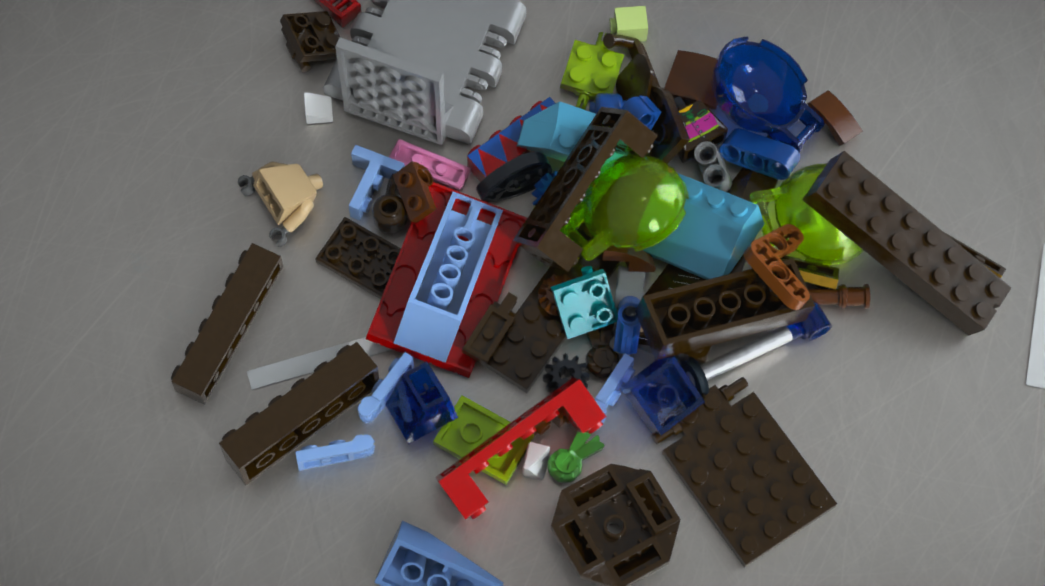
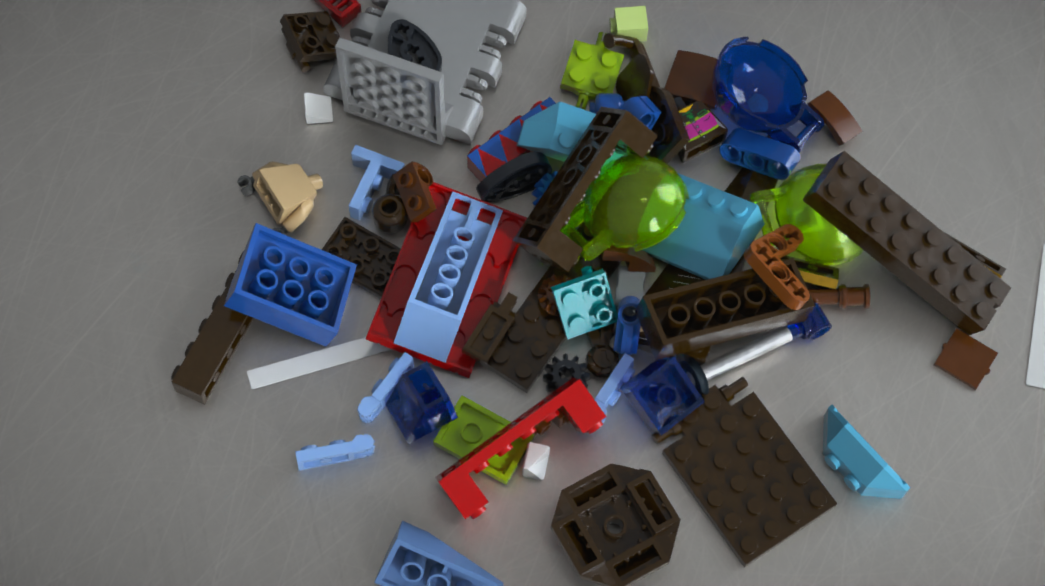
(291, 285): none -> blue slope
(300, 412): dark brown brick -> none
(417, 42): none -> black piece
(442, 169): bright pink tile -> none
(566, 464): bright green piece -> none
(712, 167): light grey beam -> none
(857, 461): none -> medium azure wedge
(965, 359): none -> reddish brown piece

